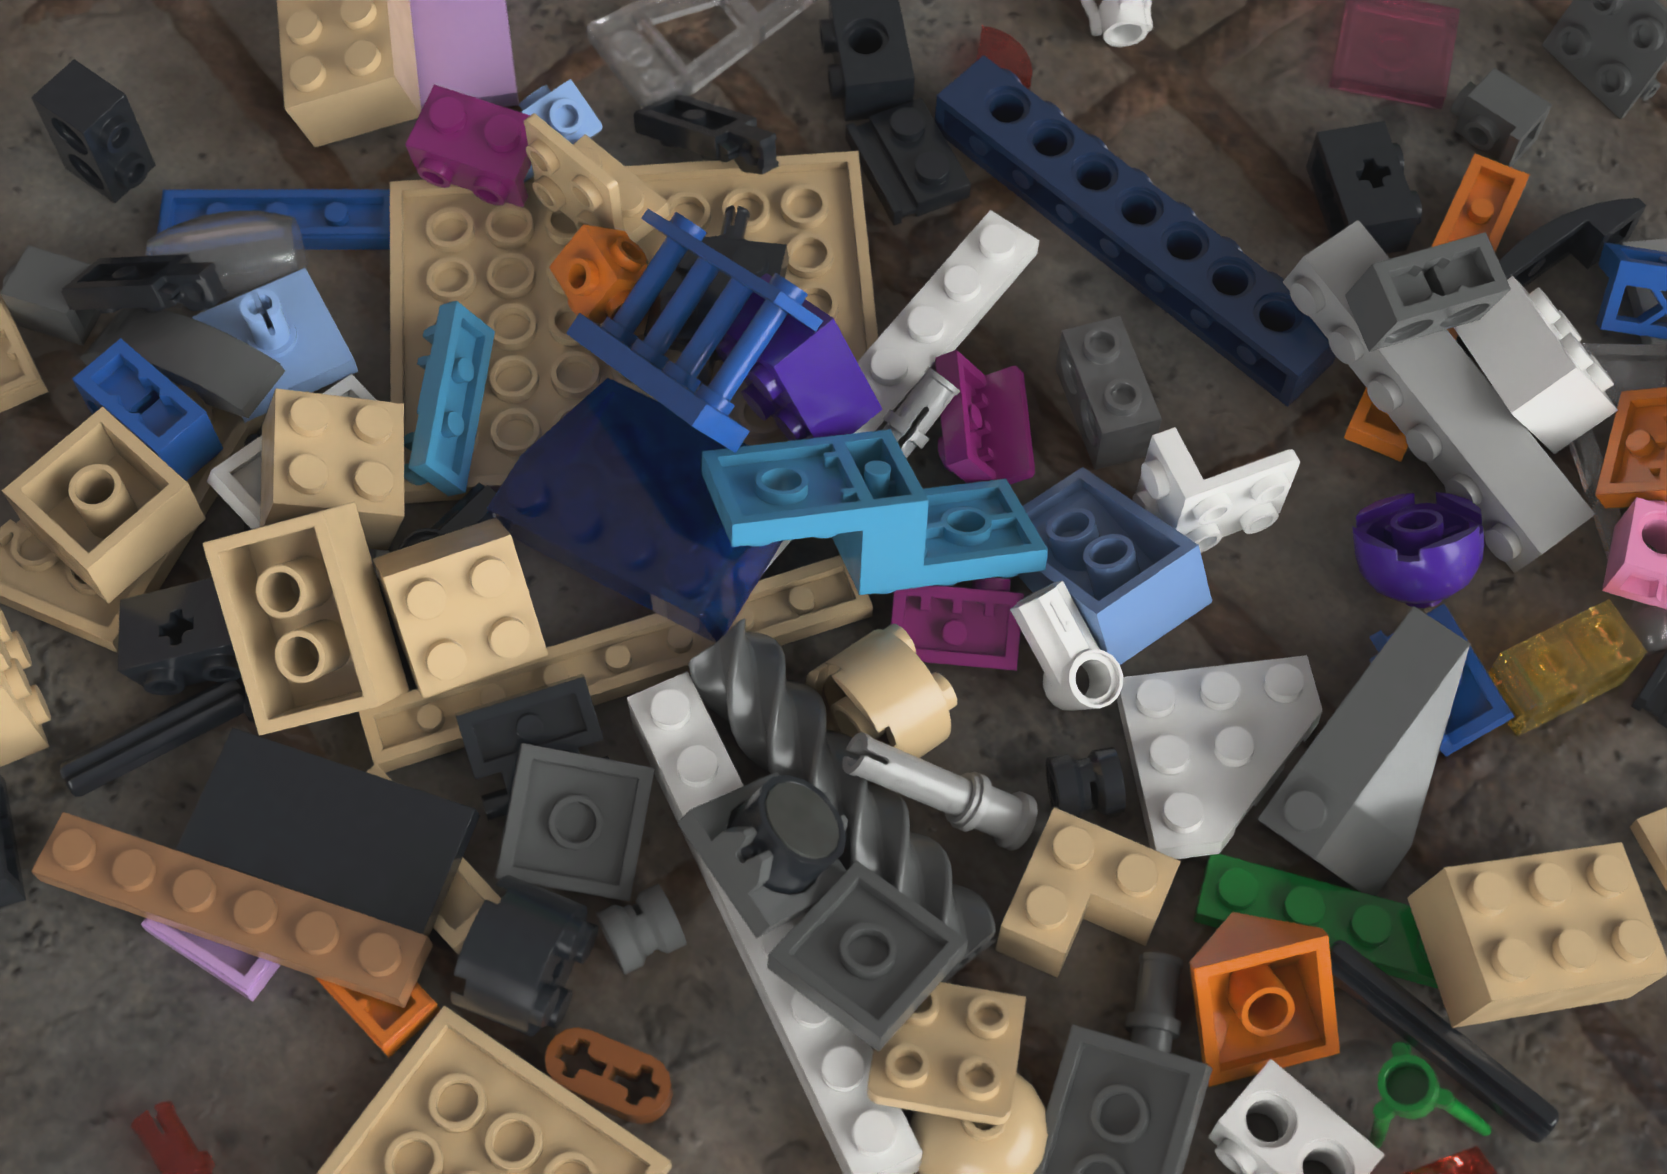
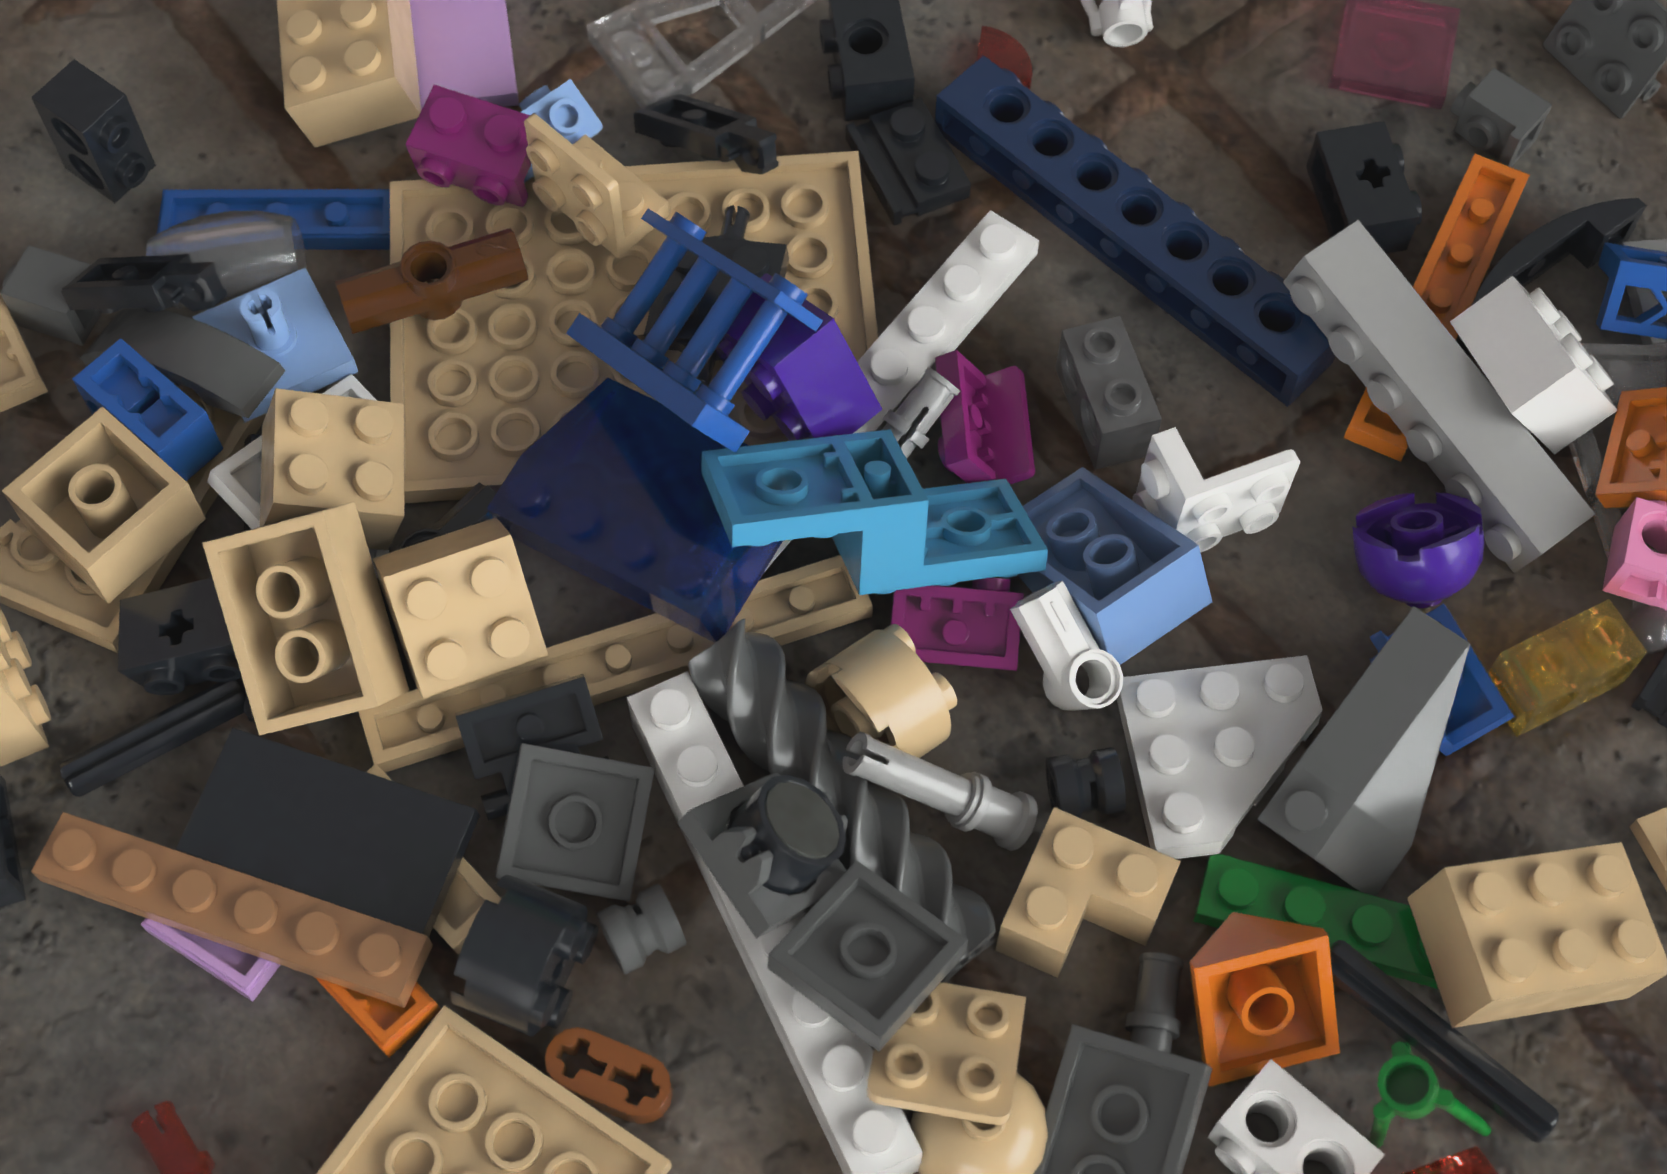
(449, 400): dark azure plate -> none
(462, 272): none -> reddish brown piece
(598, 271): orange brick -> none
(1427, 291): dark grey brick -> none

